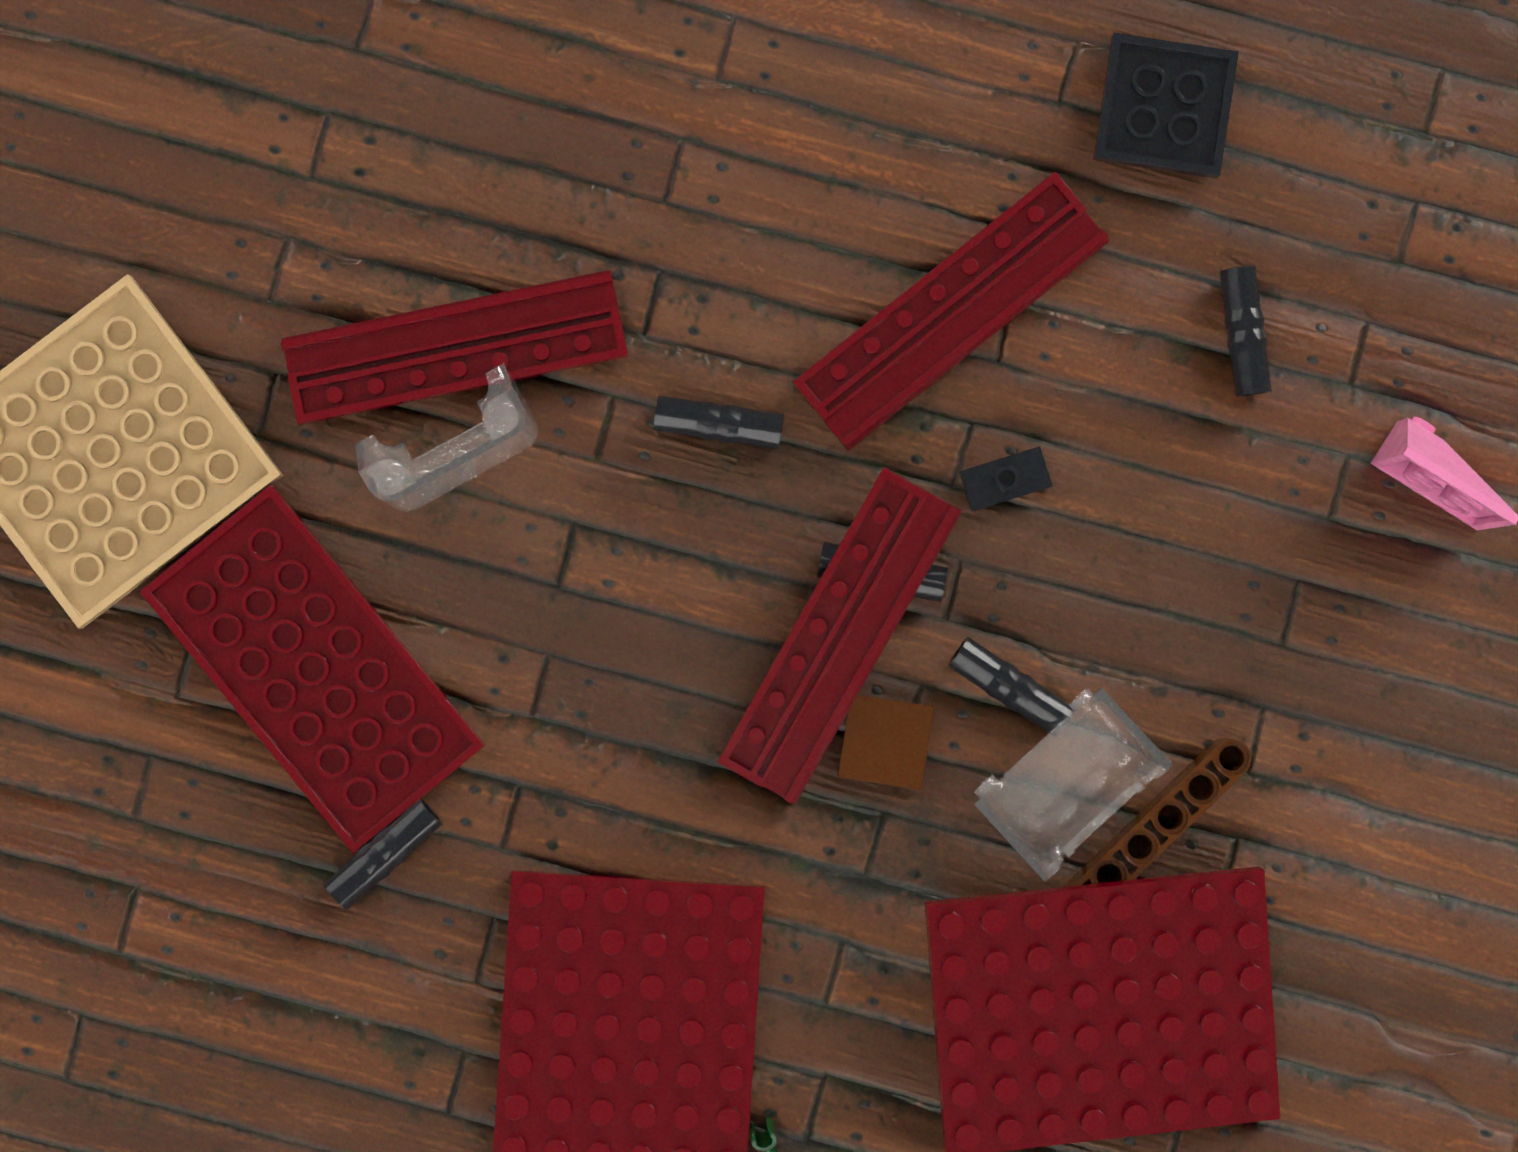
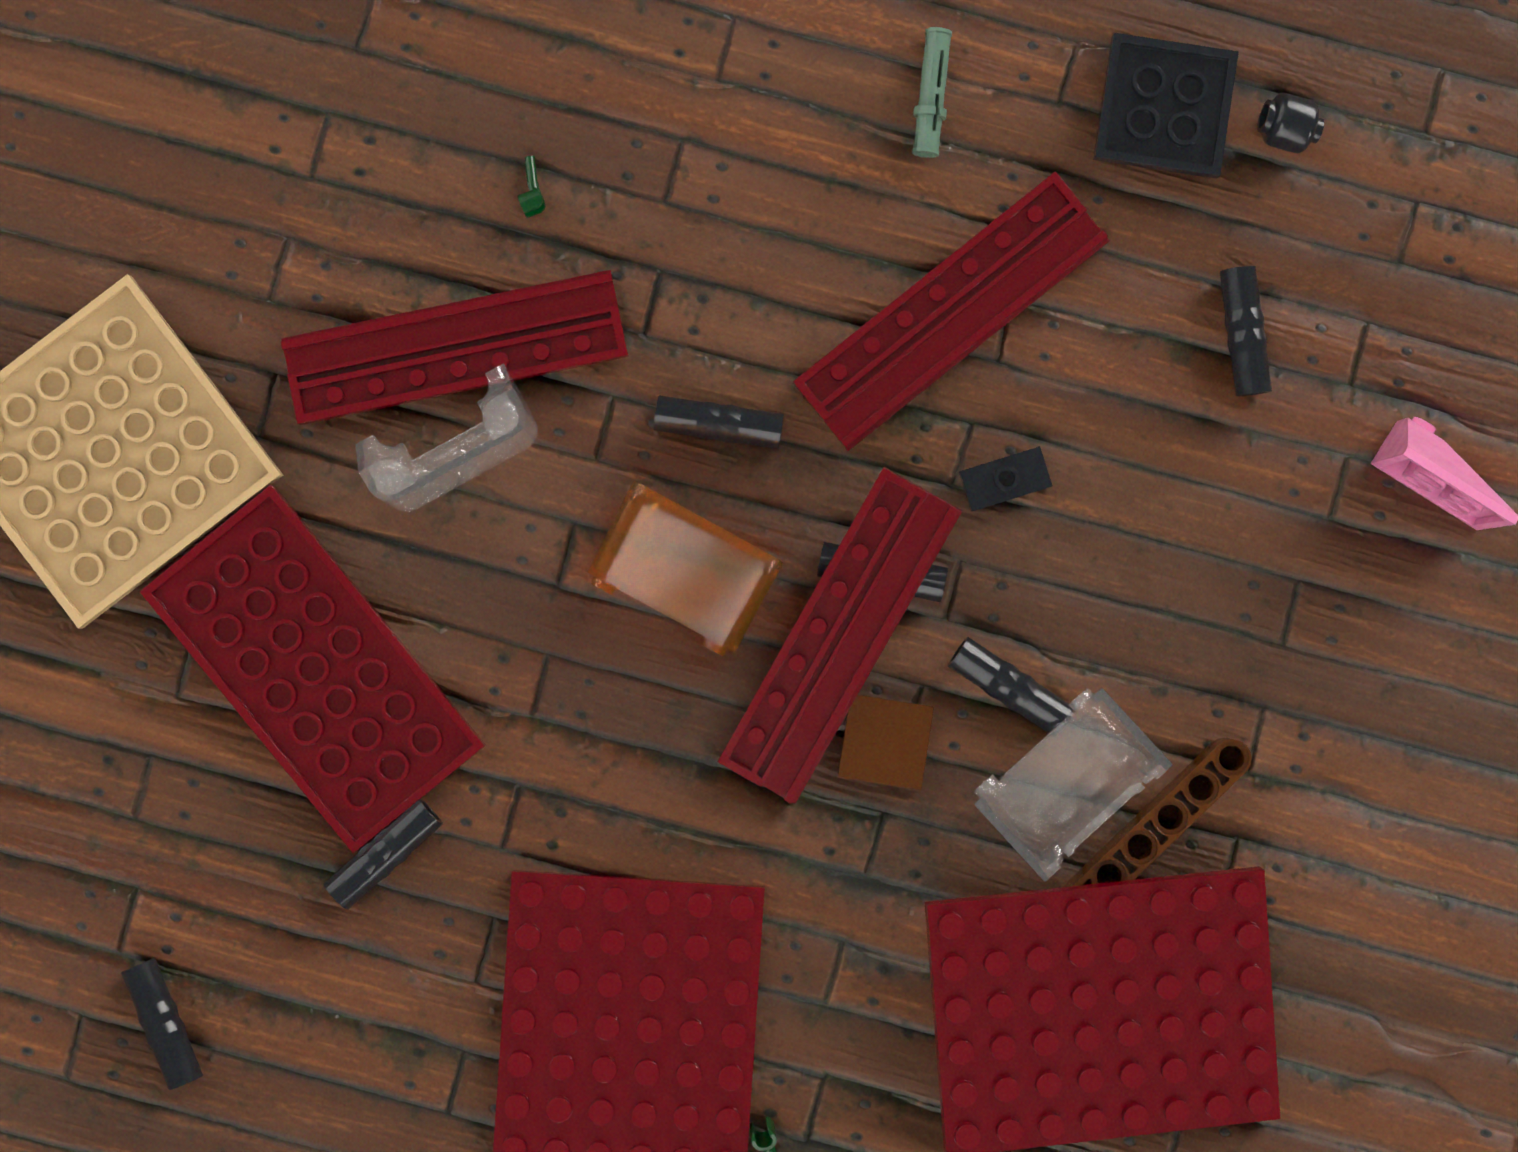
(162, 1024): none -> black axle
(531, 201): none -> dark green hand
(684, 567): none -> clear orange windscreen
(932, 91): none -> sand green pin
(1290, 123): none -> black head

